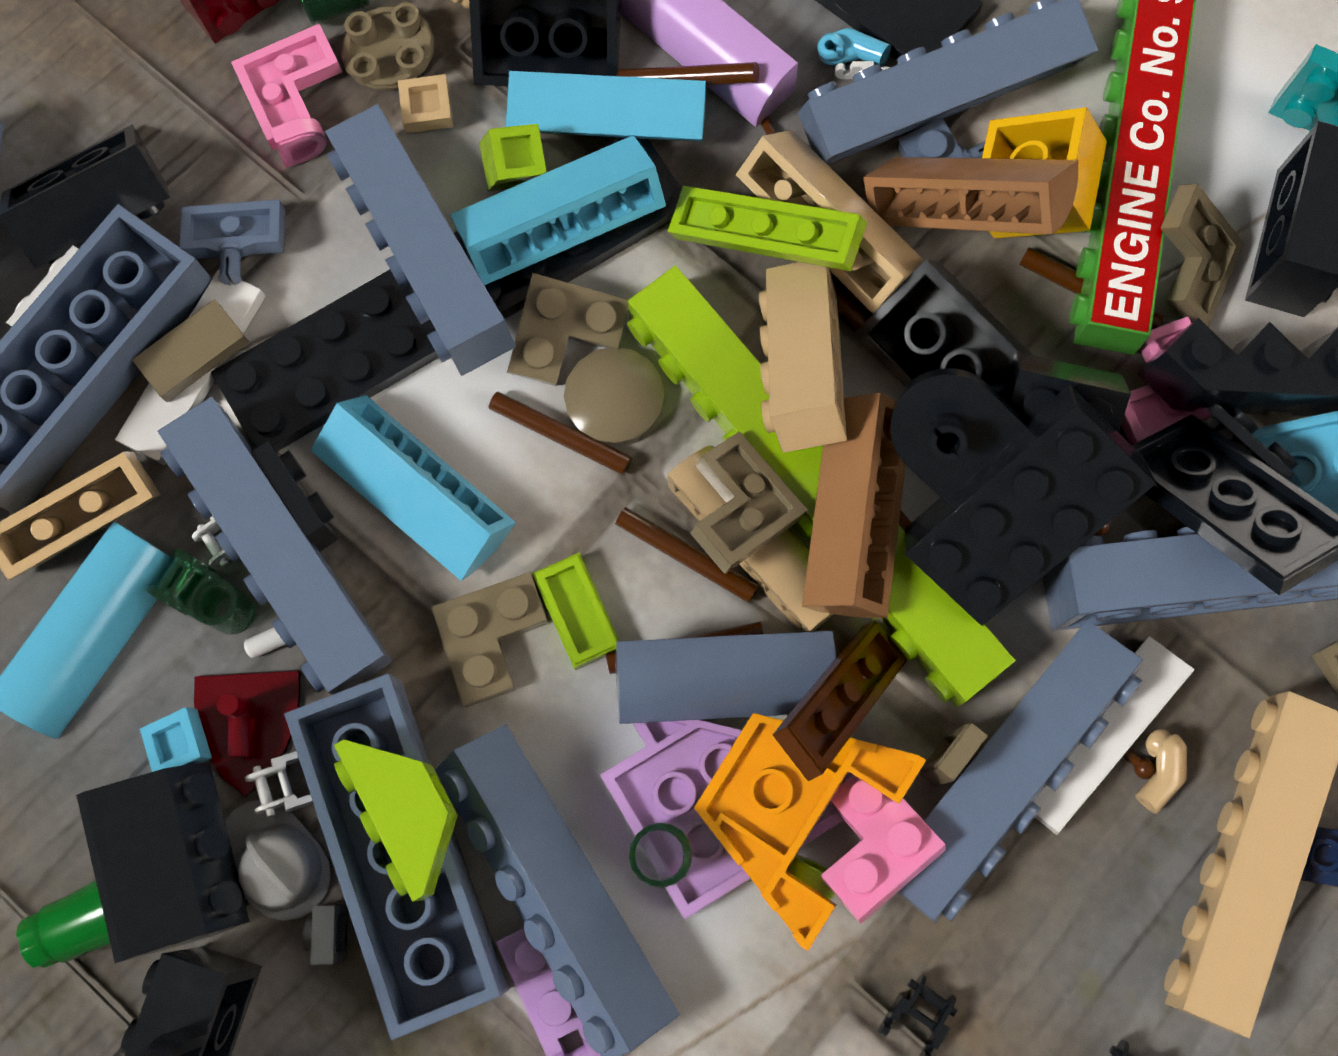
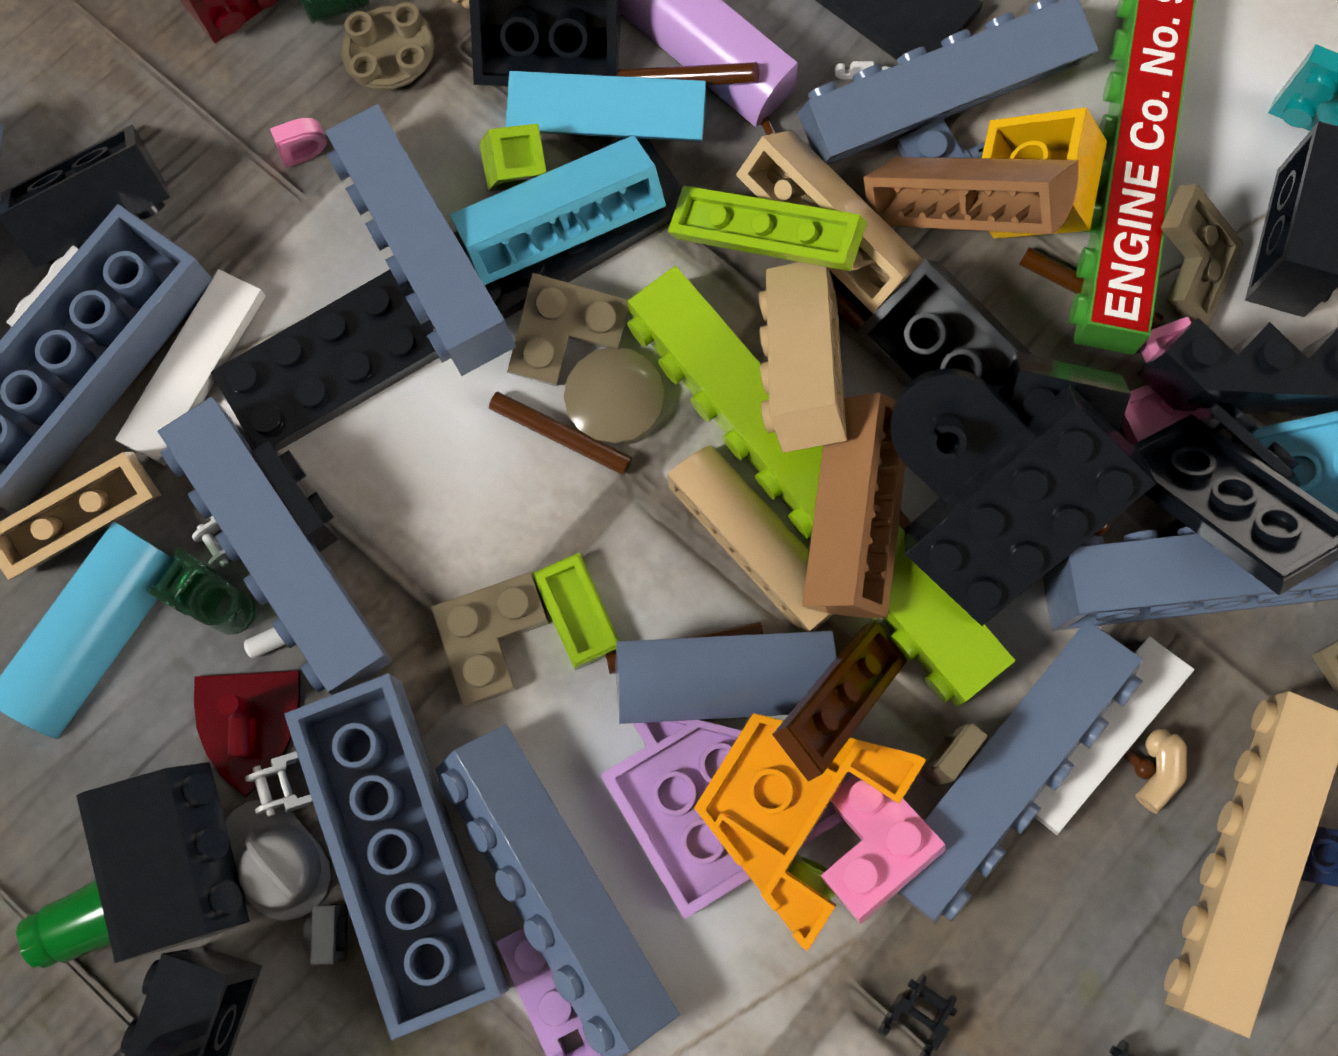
(176, 740): medium azure plate -> none
(190, 350): dark tan tile -> none
(232, 233): sand blue plate -> none
(282, 70): bright pink plate -> none
(403, 811): lime slope -> none
(412, 485): medium azure brick -> none
(425, 103): tan plate -> none
(685, 554): reddish brown bar -> none
(687, 858): clear green piece -> none
(755, 507): dark tan plate -> none
(852, 45): medium azure arm -> none

